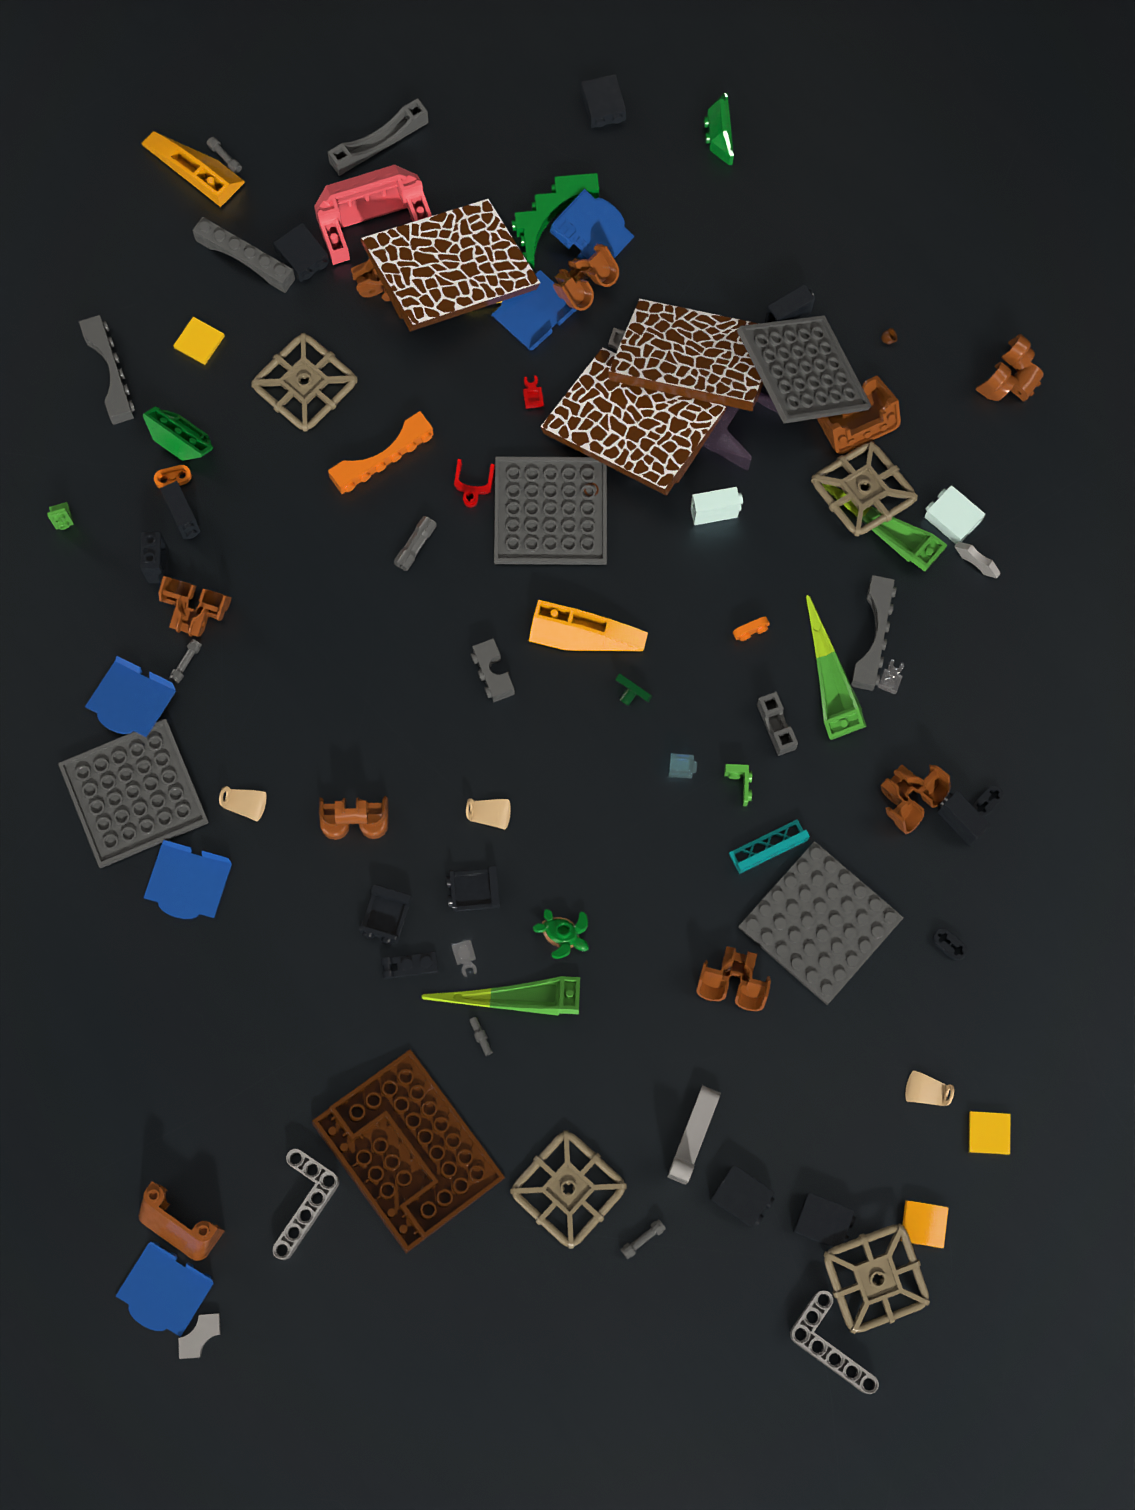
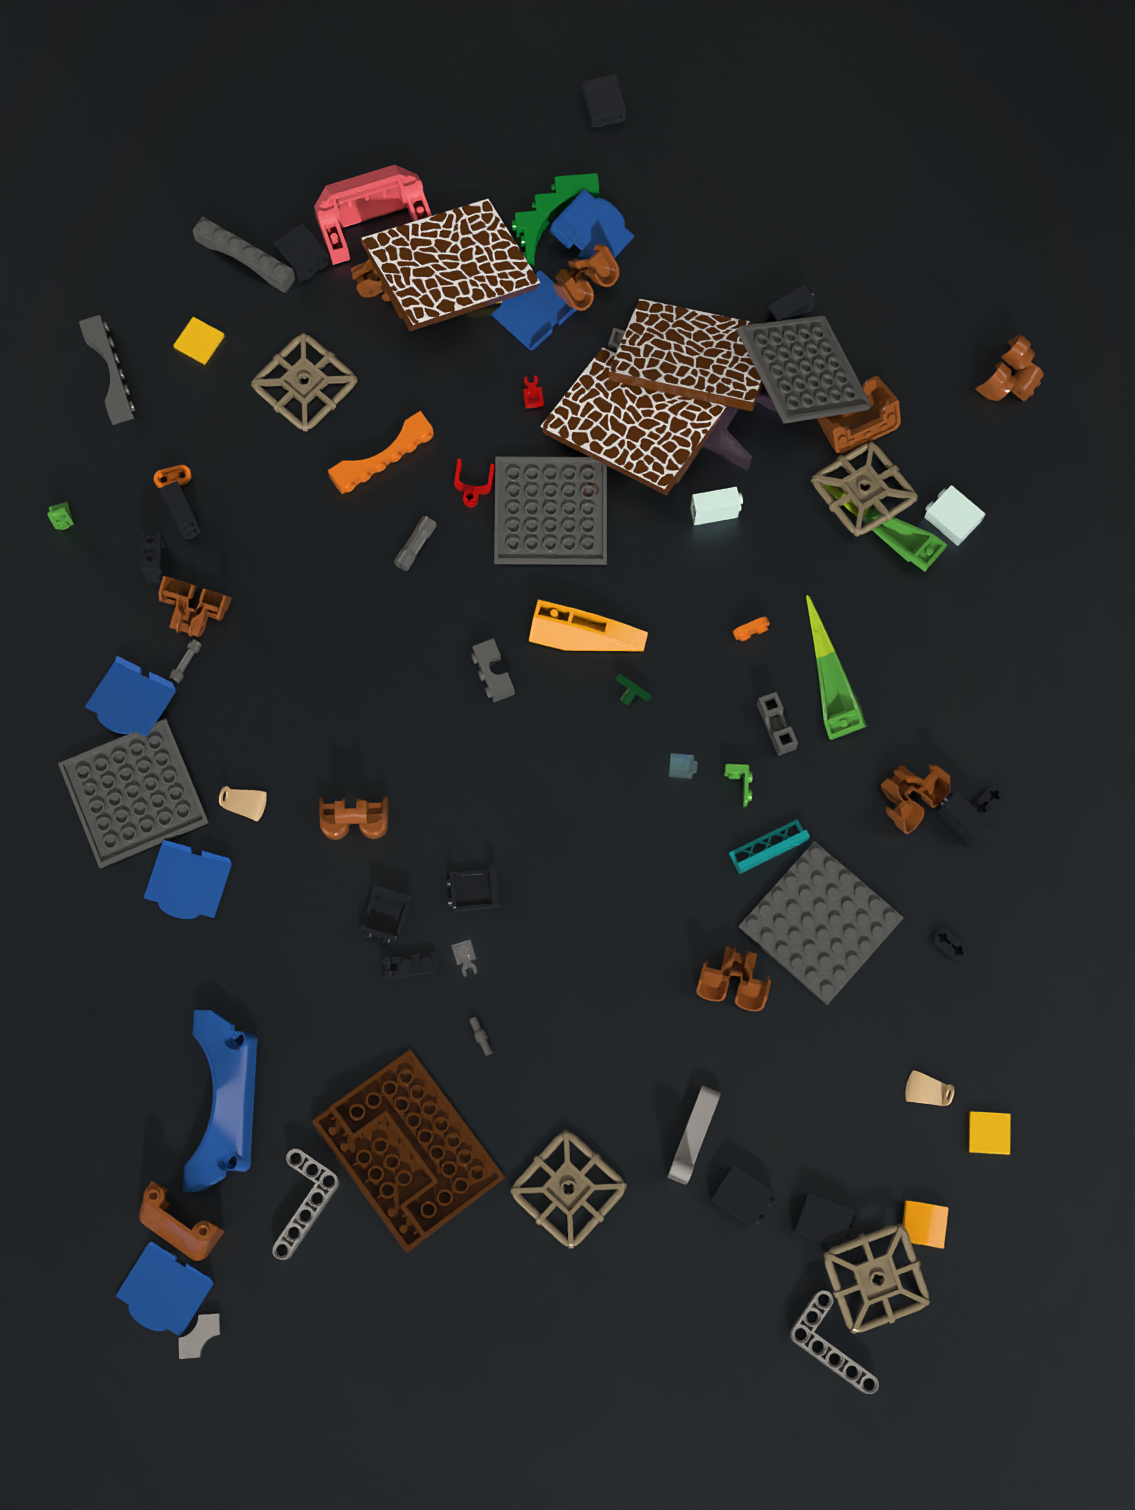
(177, 434): green wedge -> none
(197, 168): light orange wedge -> none
(215, 145): dark grey bar -> none
(229, 1130): none -> blue panel
(353, 153): dark grey arch -> none
(489, 812): tan piece -> none
(542, 996): bright green plate -> none
(563, 933): green animal -> none
(629, 1249): dark grey bar -> none
(719, 129): green wedge -> none
(879, 598): dark grey arch -> none
(889, 336): reddish brown hinge -> none
(890, 678): clear plate -> none
(984, 564): light grey tile -> none

